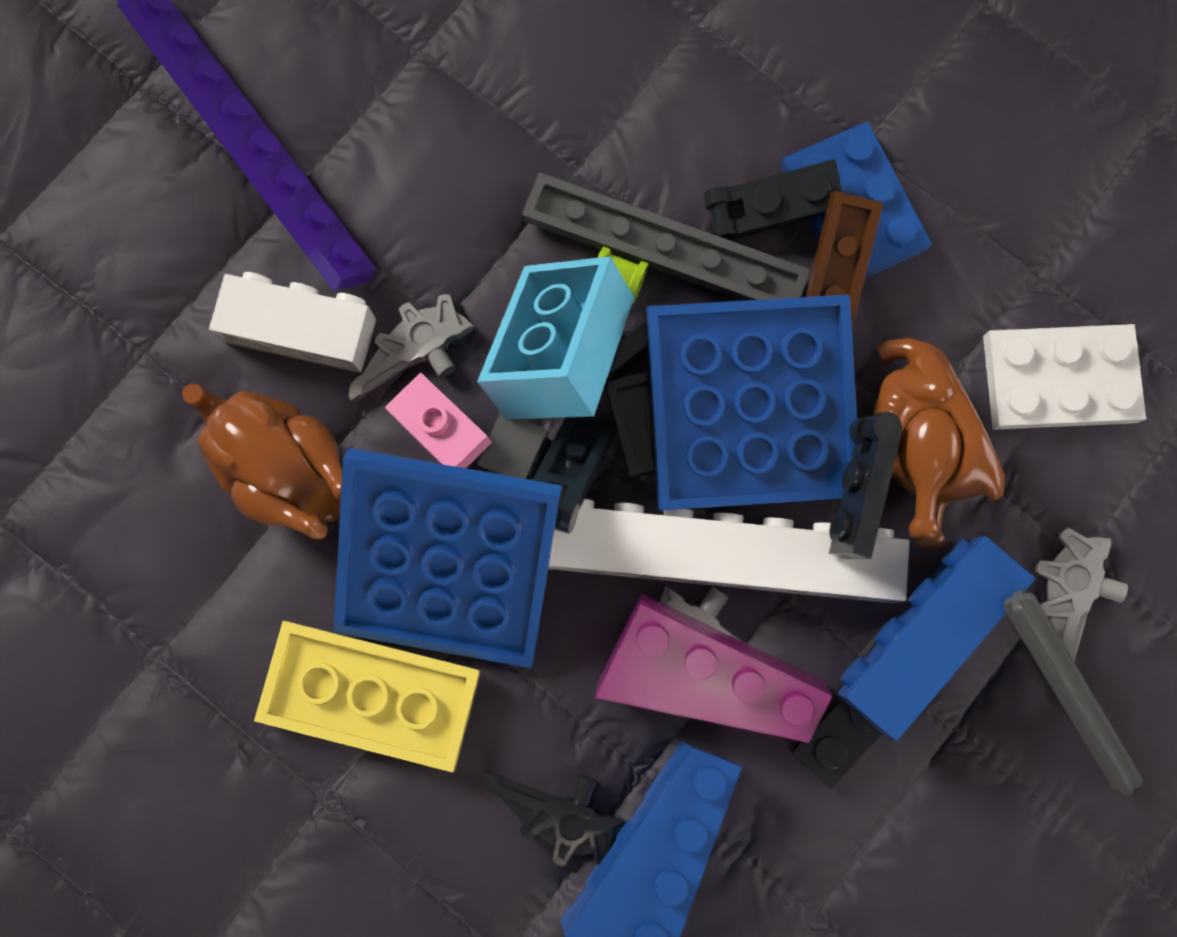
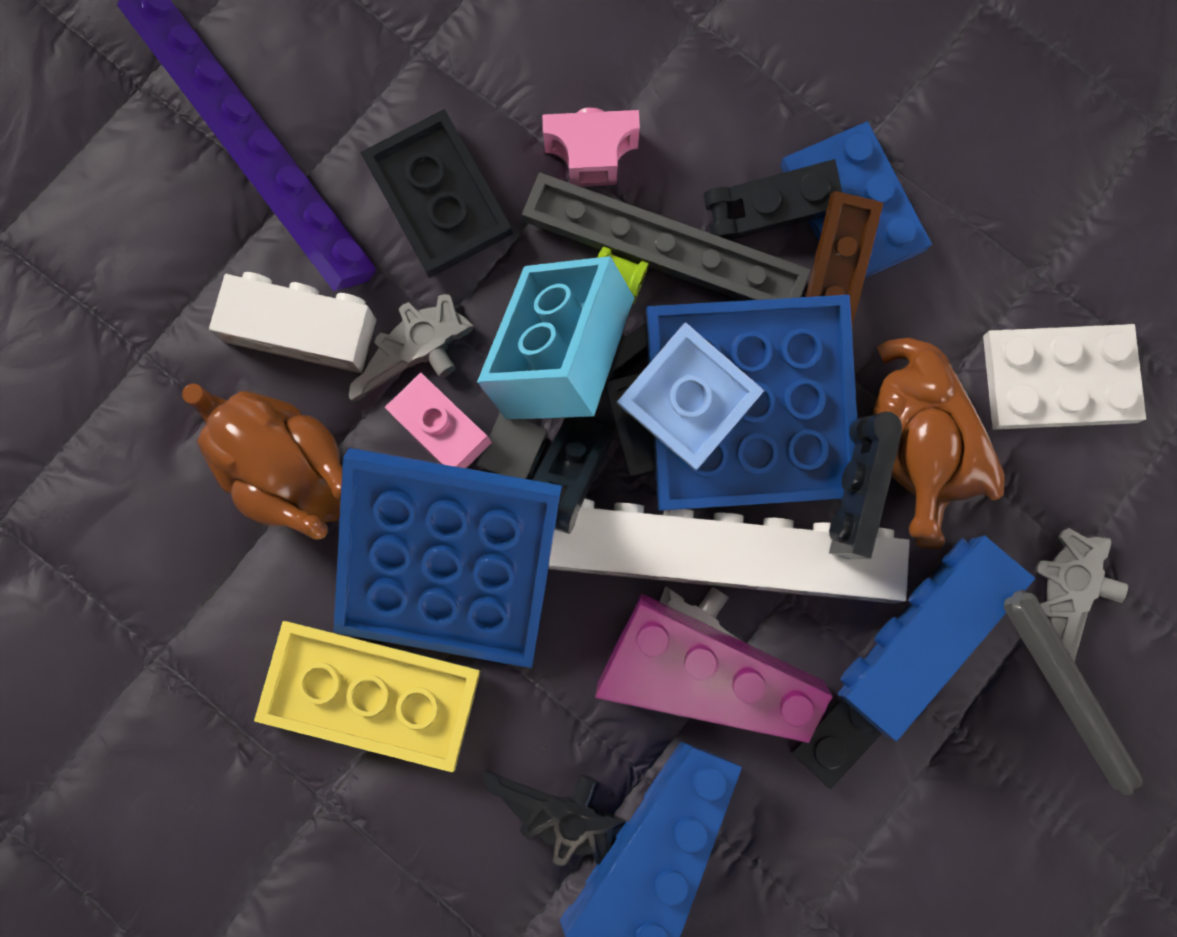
(437, 193): none -> black plate
(591, 142): none -> bright pink brick
(690, 396): none -> light blue plate

